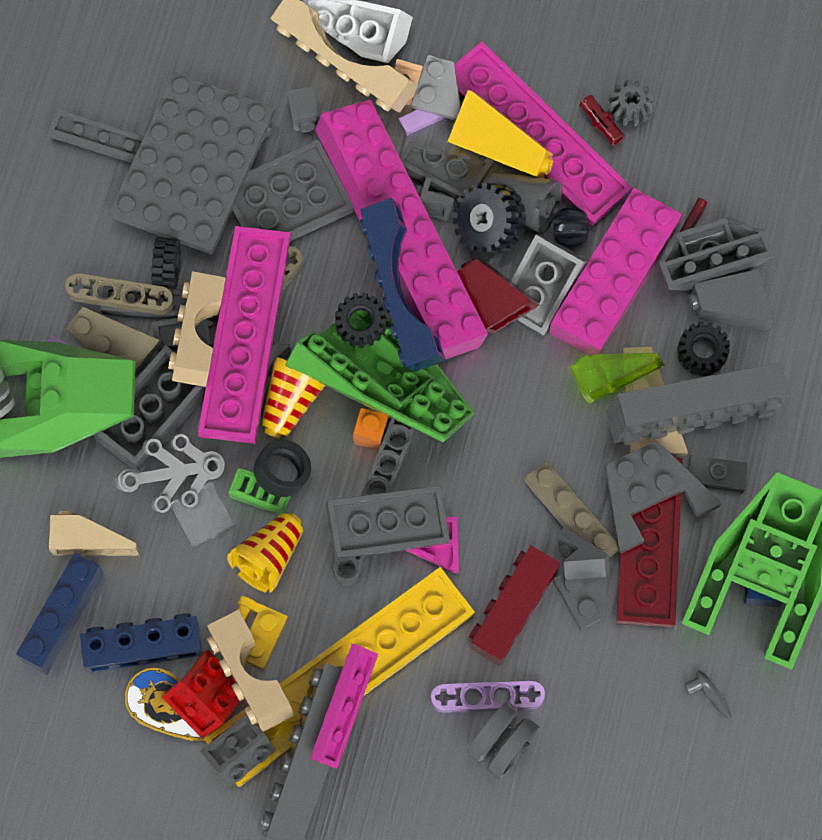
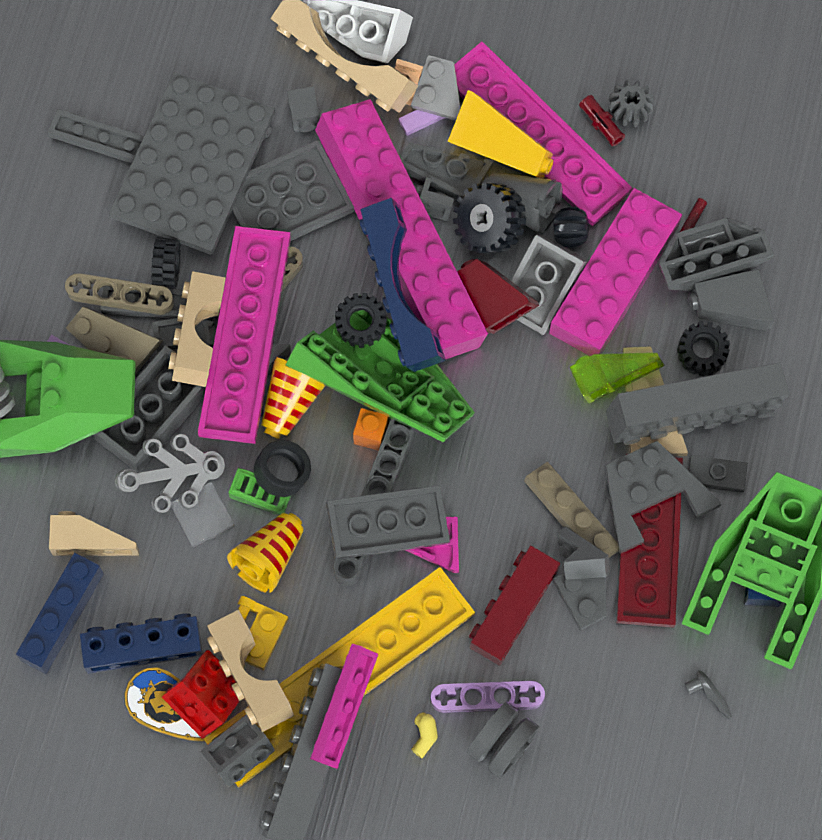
(428, 734): none -> light yellow arm

